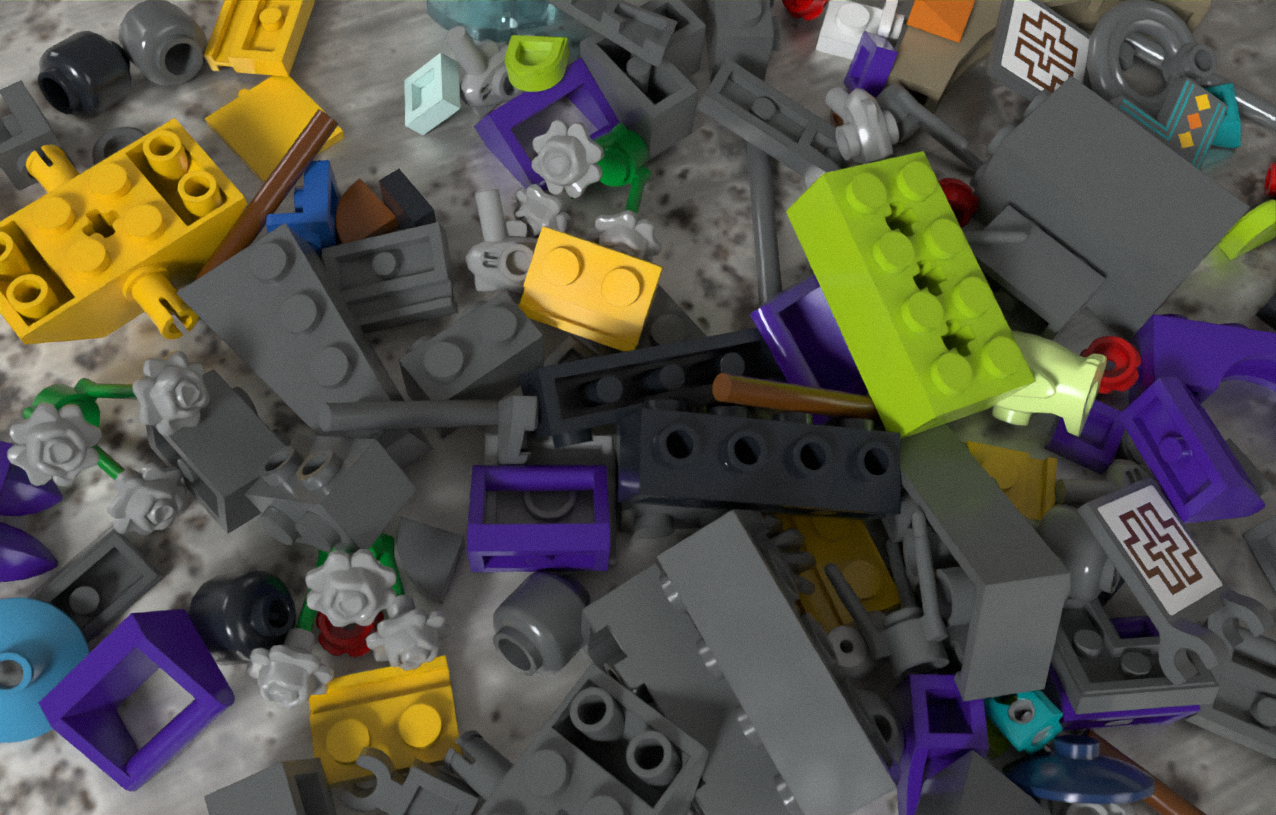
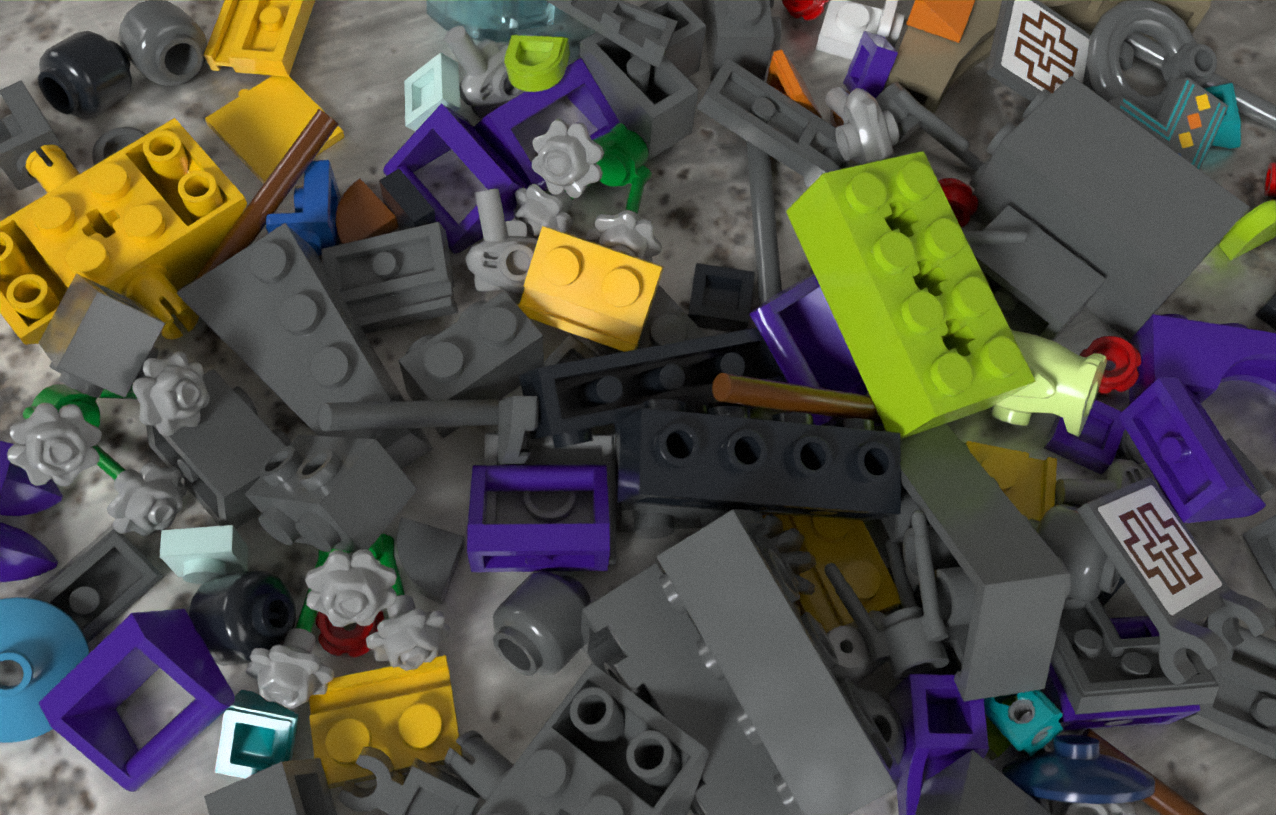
(99, 339): none -> dark grey brick
(204, 552): none -> light aqua plate
(255, 735): none -> teal slope
(450, 131): none -> dark purple tile
(721, 298): none -> black tile
(787, 80): none -> orange slope

